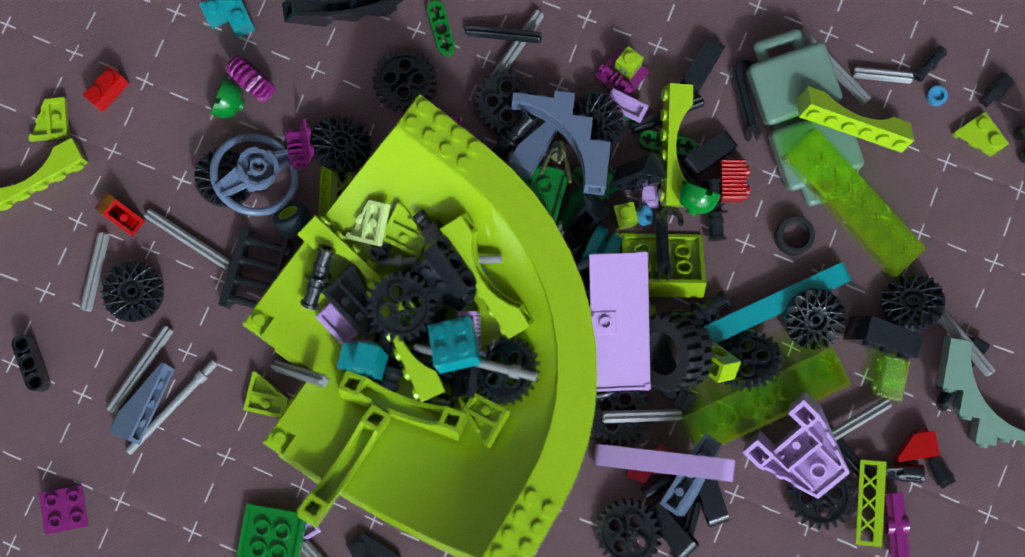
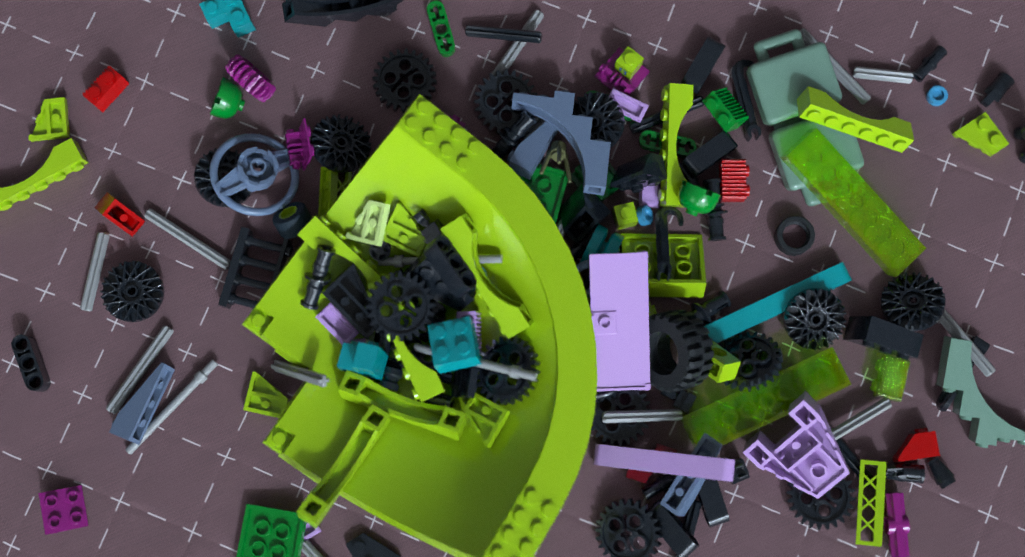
(725, 109): none -> green brick
(740, 471): none -> black piece

